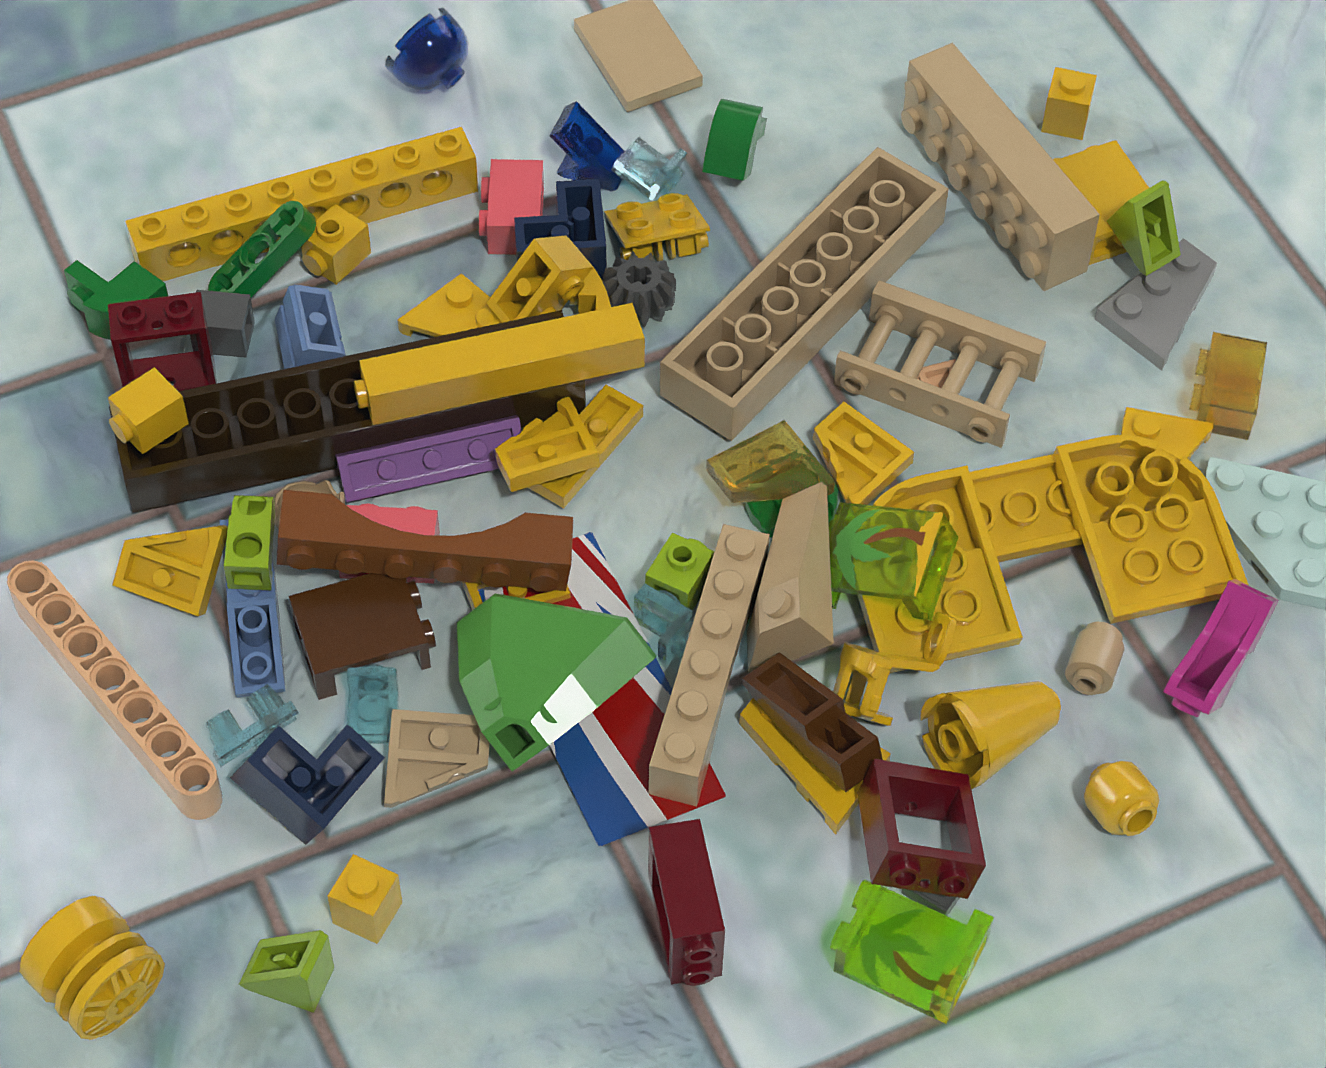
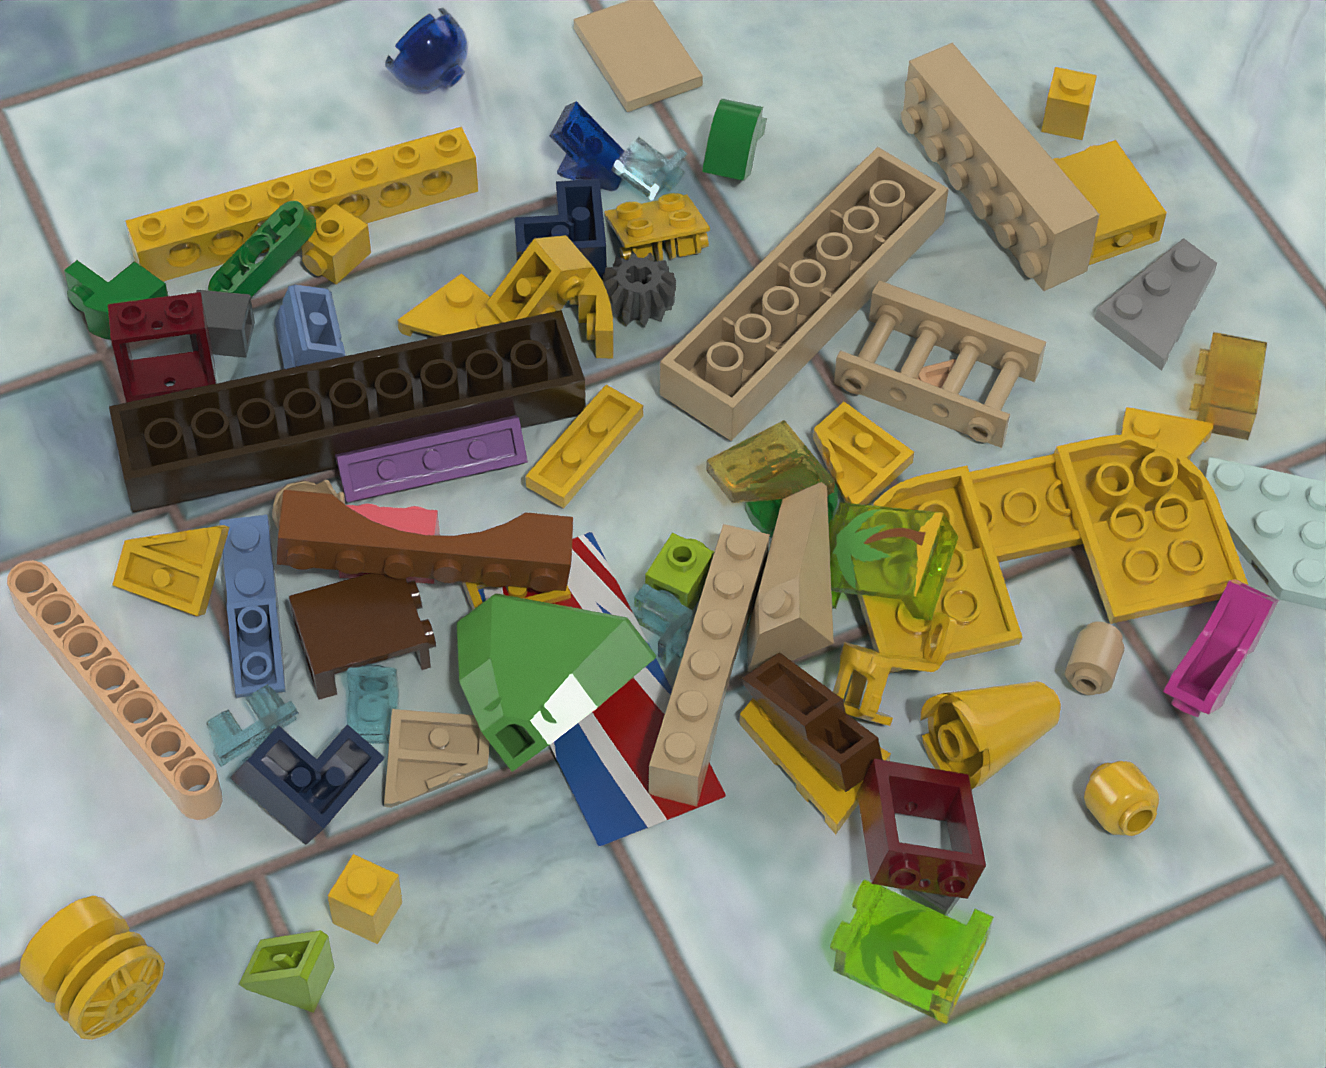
(147, 411): yellow brick -> none
(250, 543): lime leg -> none
(500, 364): yellow brick -> none
(511, 192): coral brick -> none
(547, 449): yellow wing -> none
(686, 902): dark red window -> none
(1148, 228): lime slope -> none

